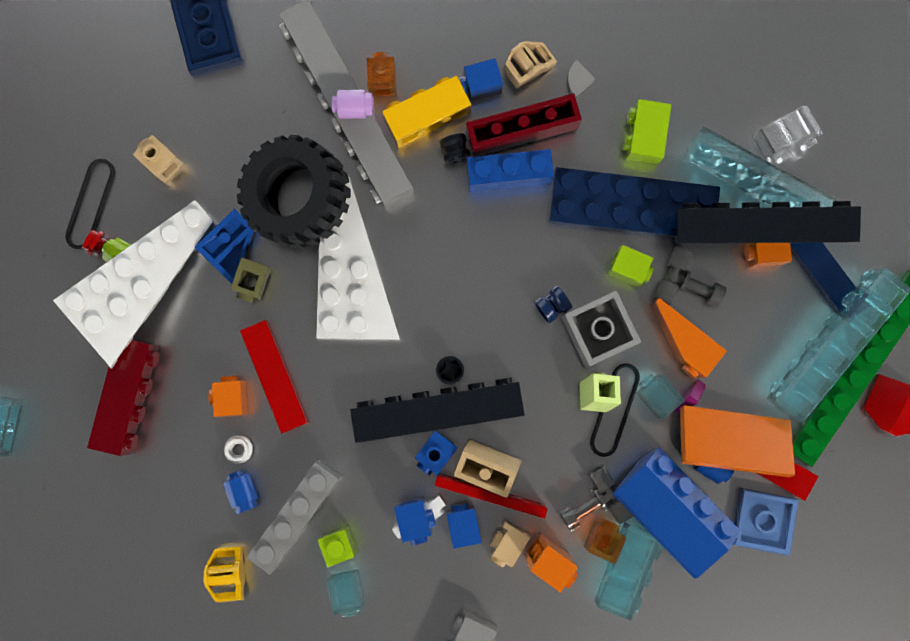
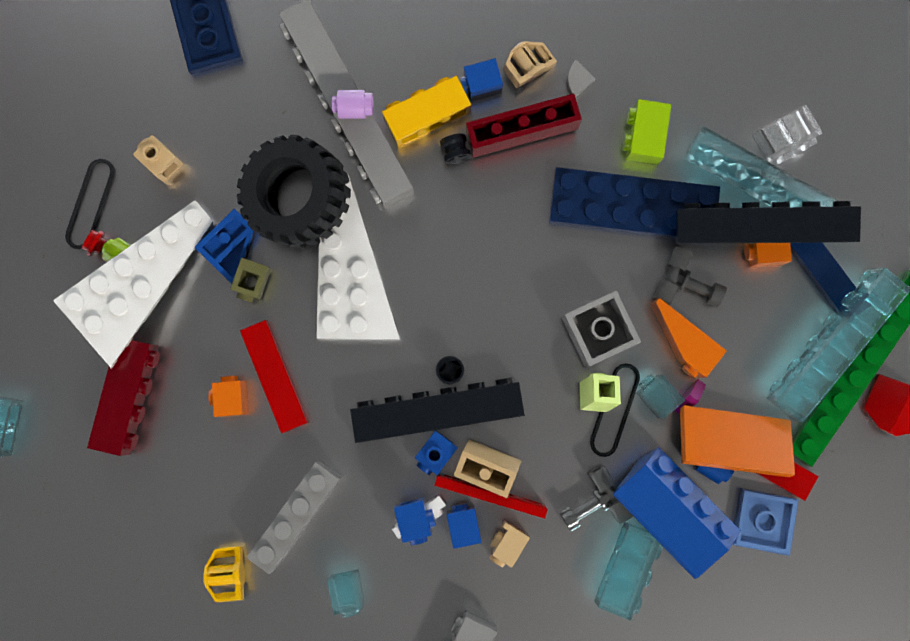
(229, 449): white plate -> none
(240, 491): blue brick -> none
(338, 546): lime brick -> none
(385, 83): clear orange brick -> none
(510, 170): blue brick -> none
(551, 563): orange brick -> none
(553, 304): dark blue wheel -> none
(605, 540): clear orange brick -> none
(631, 266): lime brick -> none

